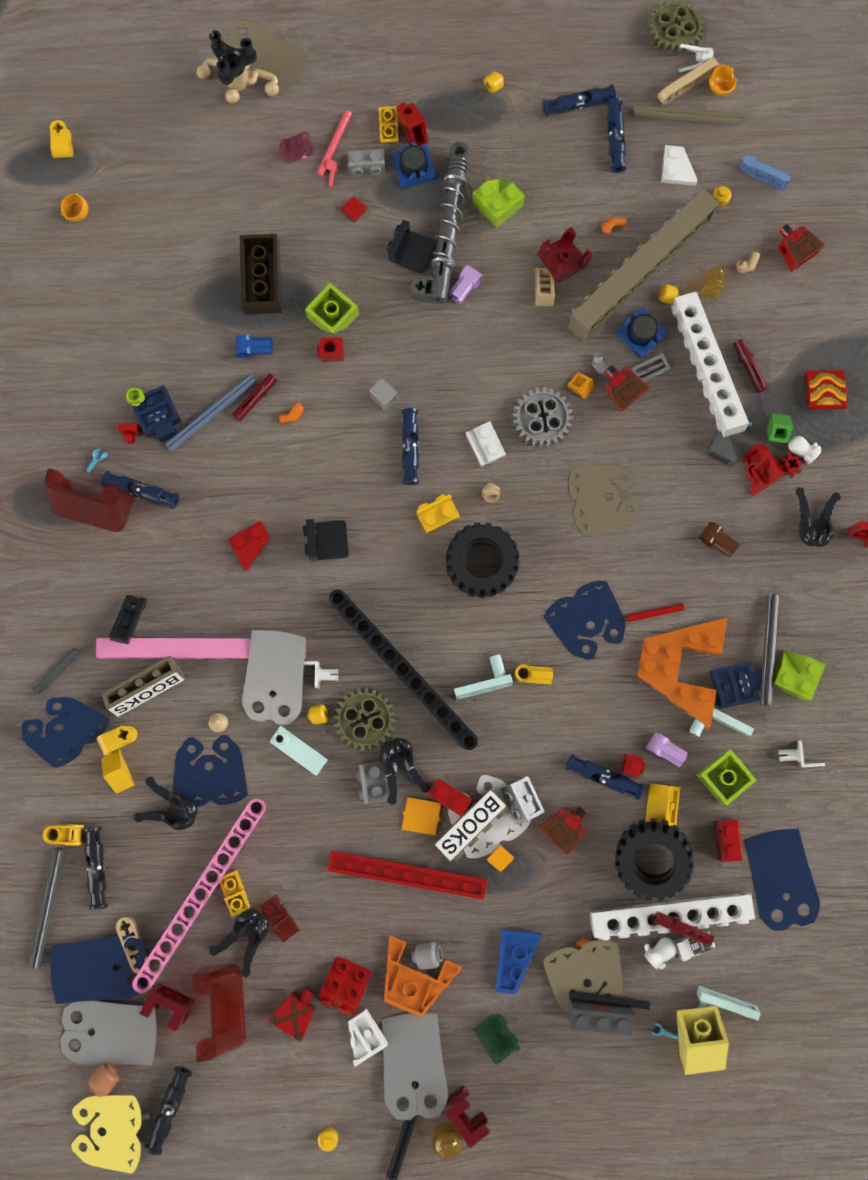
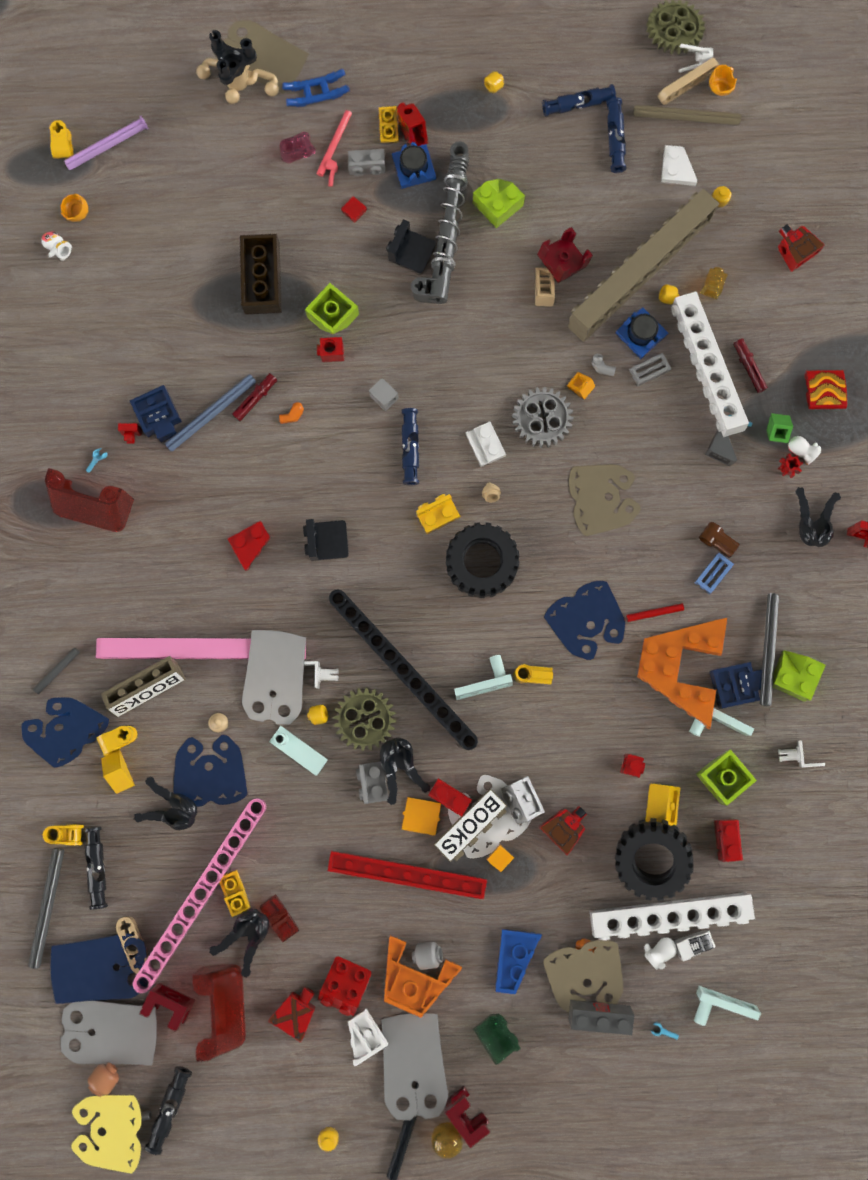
(55, 243): none -> white animal
(106, 143): none -> lavender axle
(127, 619): black plate -> none
(135, 392): lime plate -> none
(151, 493): dark blue piece -> none
(248, 346): blue piece -> none
(322, 81): none -> blue piece
(468, 280): lavender piece -> none
(586, 997): black bar -> none
(611, 223): orange arm -> none
(616, 782): dark blue piece -> none
(624, 386): torso -> none
(662, 747): lavender piece -> none
(675, 925): dark red pin -> none
(702, 1040): light yellow slope -> none
(704, 585): none -> medium blue tile
(747, 266): tan arm -> none
(761, 468): red slope -> none
(764, 173): medium blue hinge -> none
(781, 868): dark blue piece -> none

